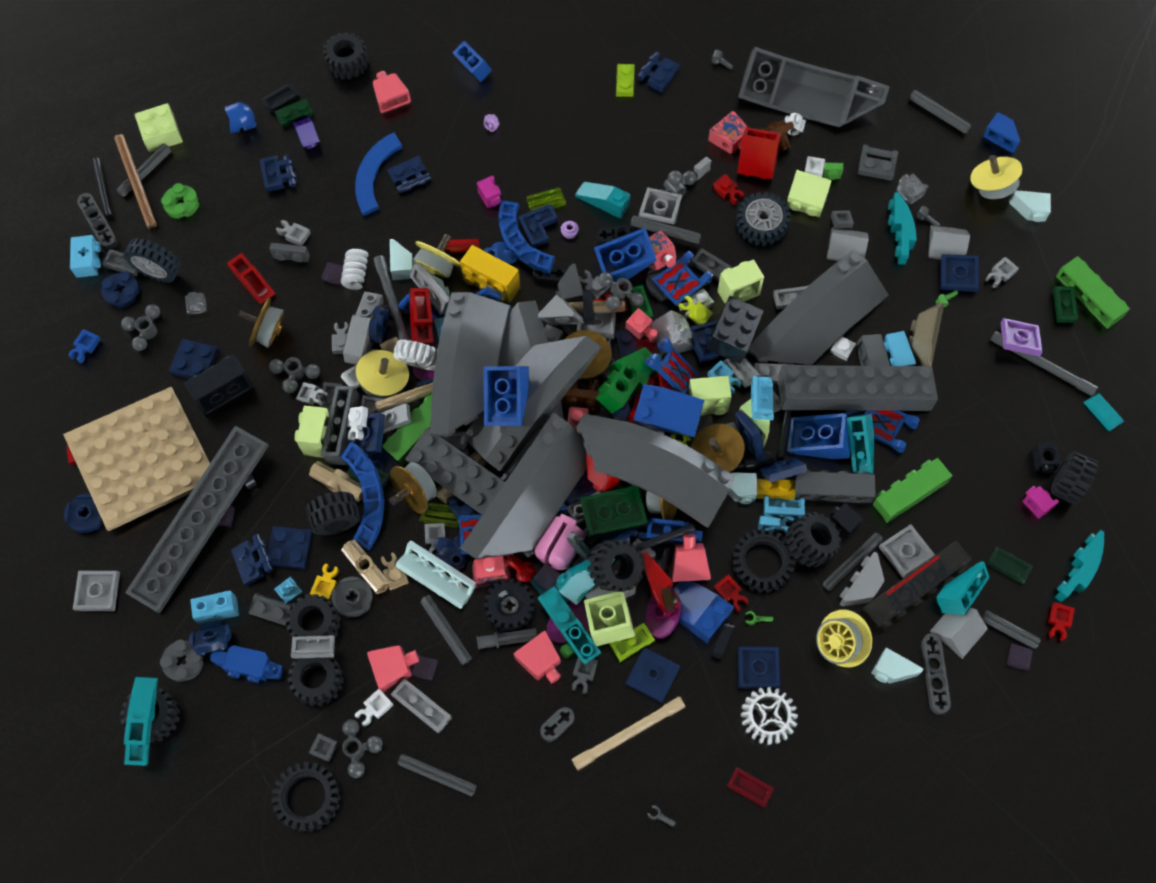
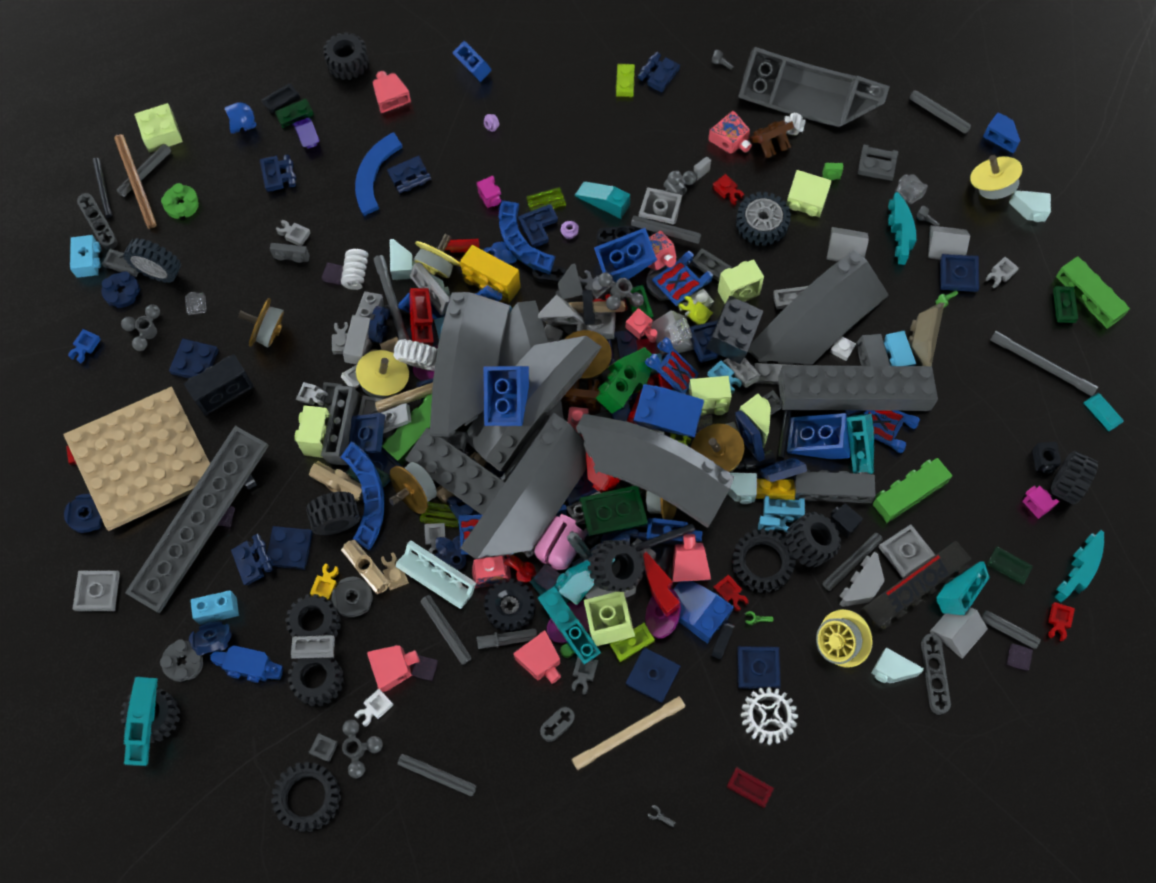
(250, 278): red slope -> none
(269, 609): dark grey plate -> none
(288, 590): medium azure tile -> none
(290, 385): dark grey piece -> none
(356, 420): white plate -> none
(421, 706): light grey plate -> none
(669, 600): dark brown plate -> none
(758, 153): red brick -> none
(762, 398): medium azure hinge -> none
(814, 166): white plate -> none
(842, 219): dark grey plate -> none
(1021, 337): medium lavender tile -> none

